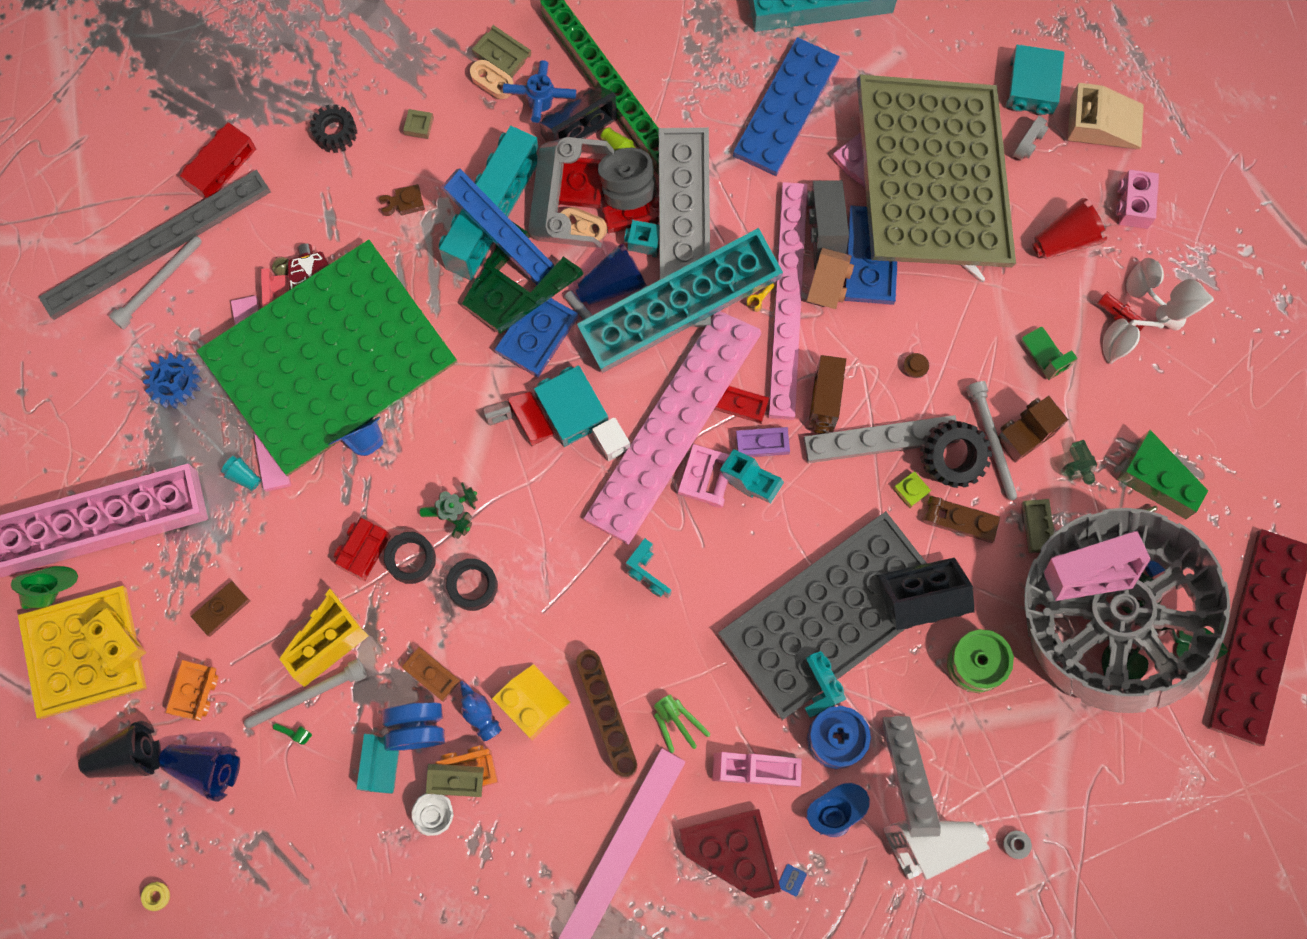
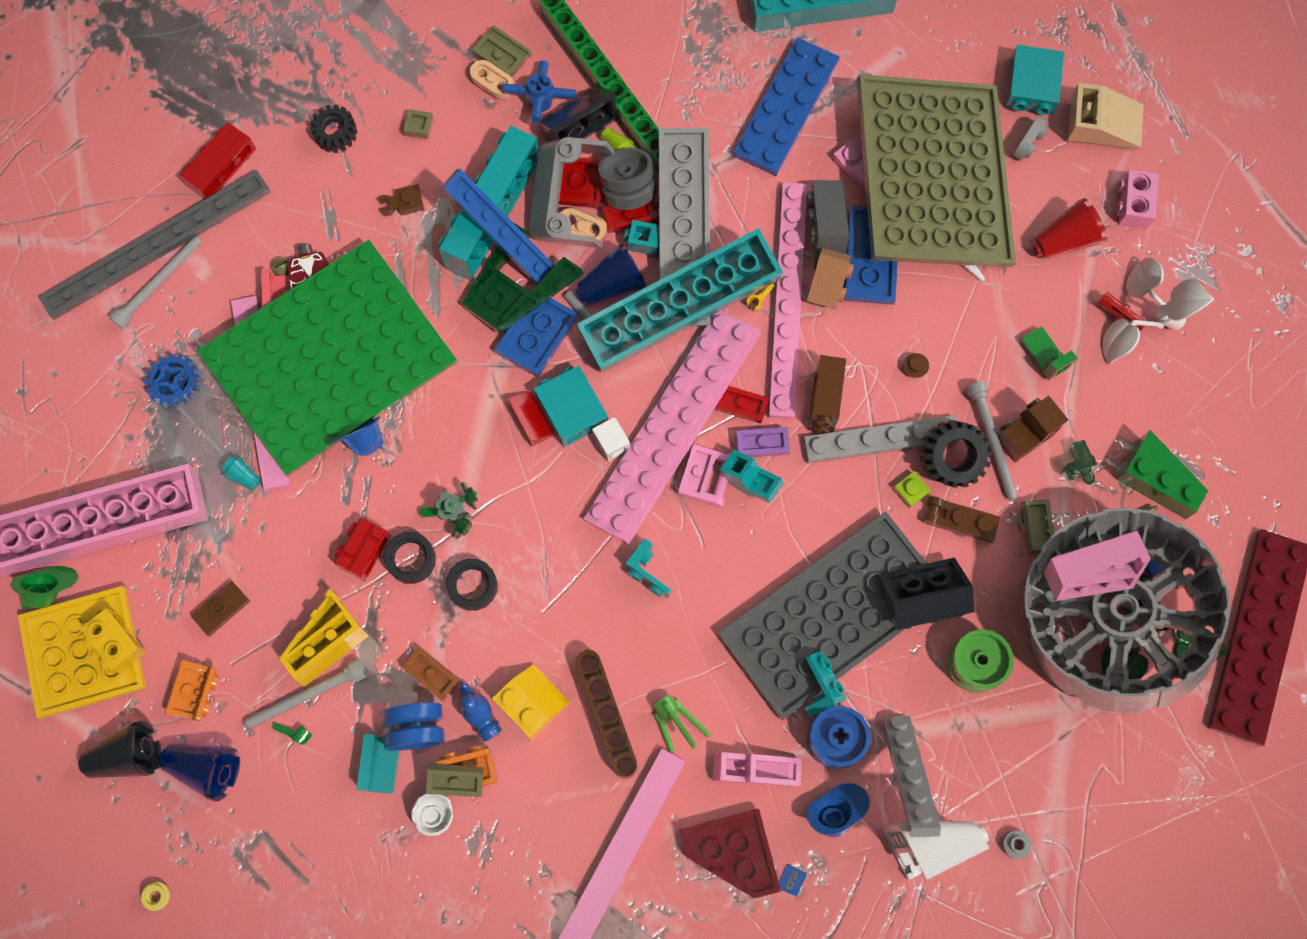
(498, 413): light grey slope -> none

